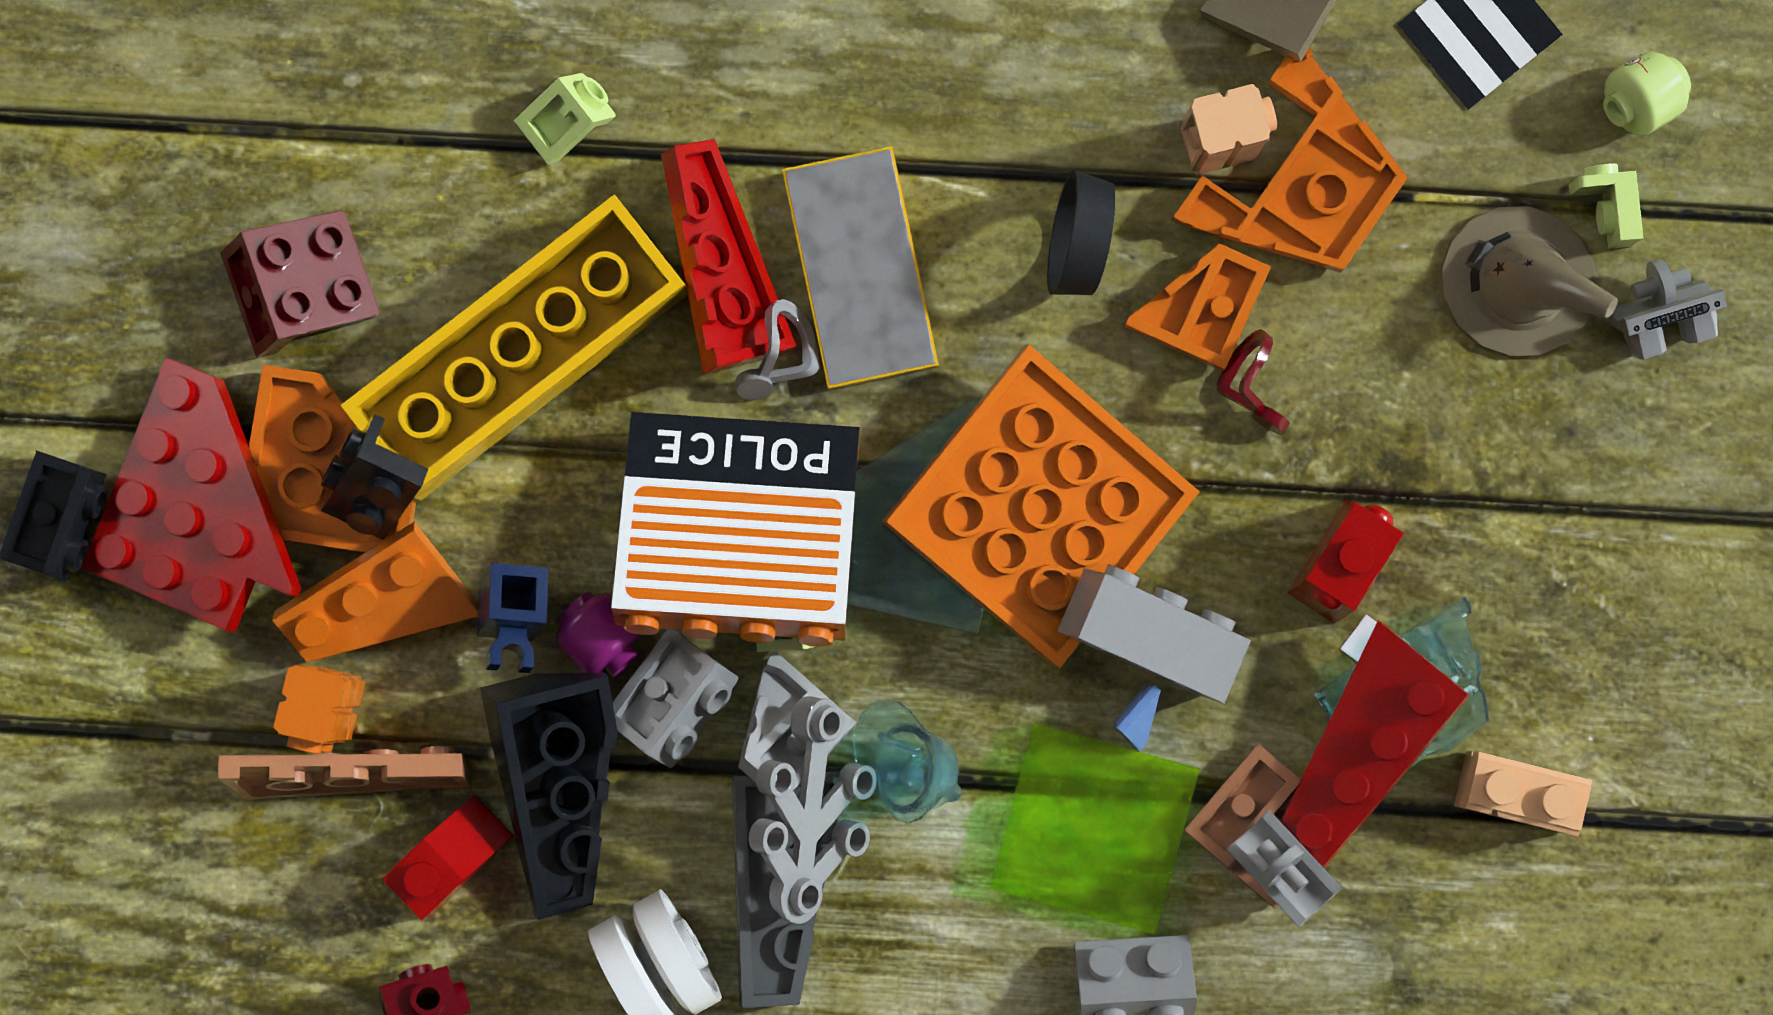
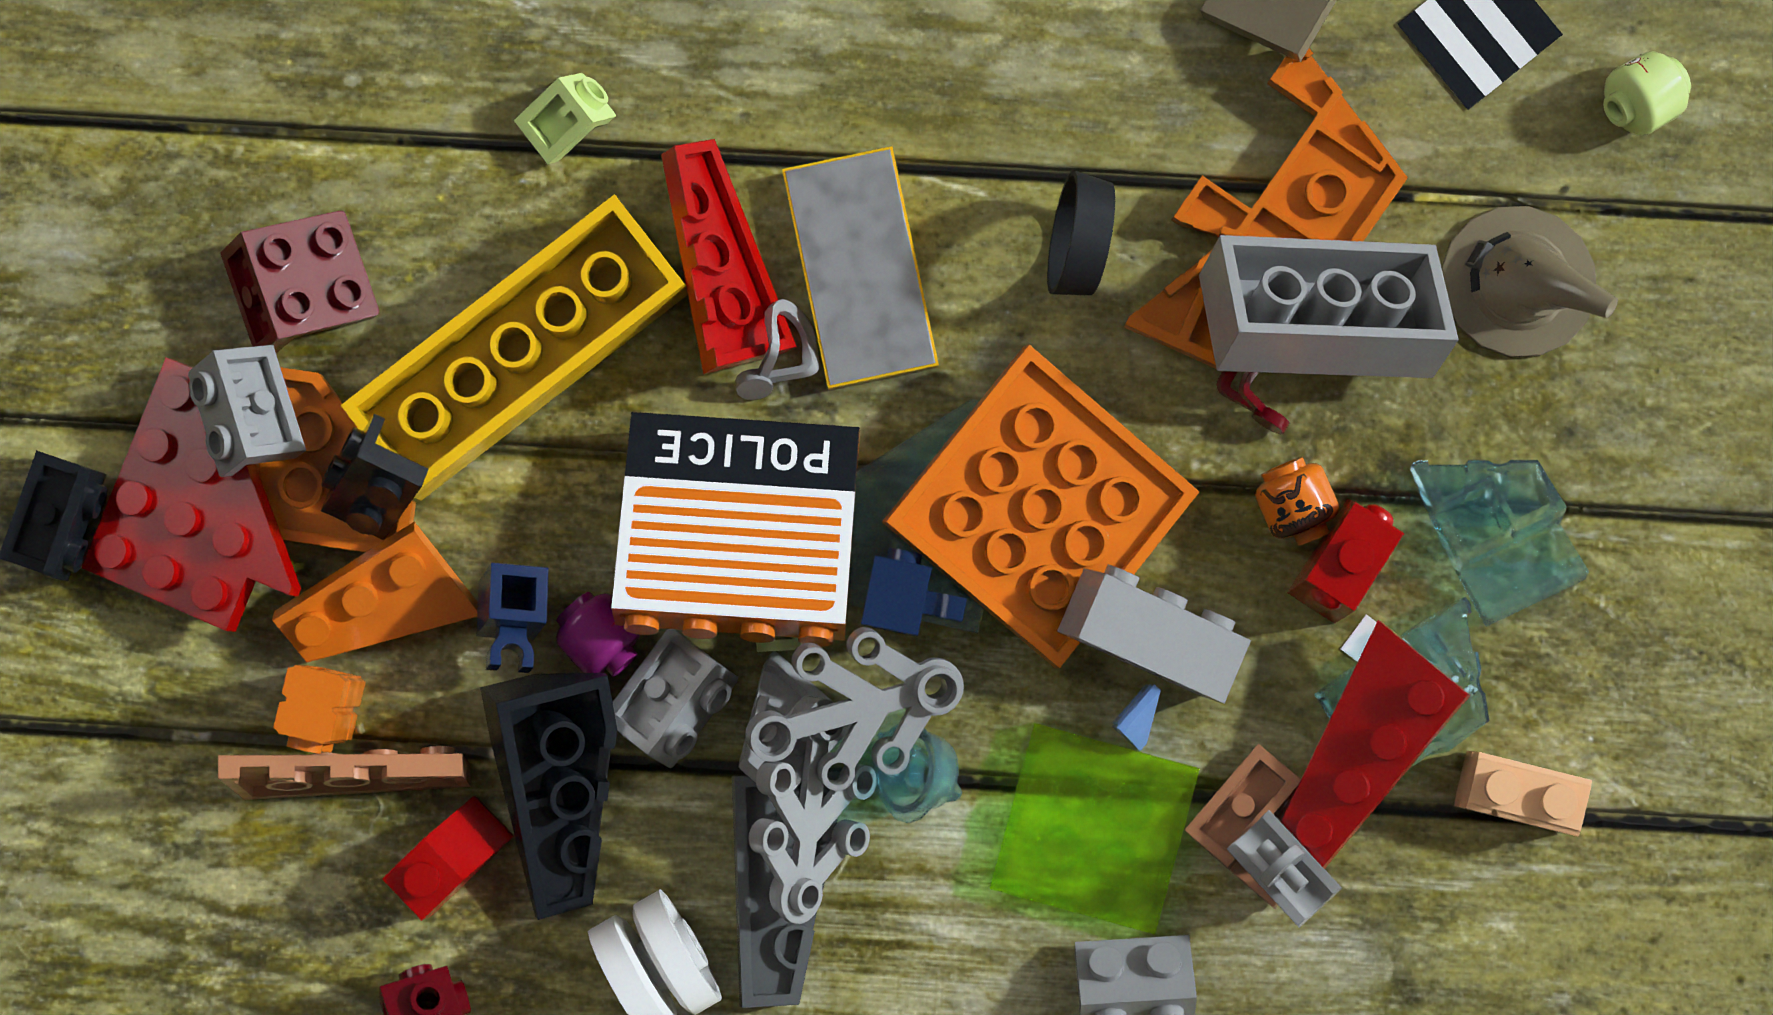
(245, 408): none -> light grey bracket
(864, 708): none -> light grey plant
(900, 595): none -> dark blue brick
(1227, 128): light nougat brick -> none
(1297, 501): none -> orange head
(1327, 307): none -> light grey brick
(1500, 532): none -> clear light blue slope
(1620, 210): yellowish green bracket -> none
(1664, 300): light grey hips -> none

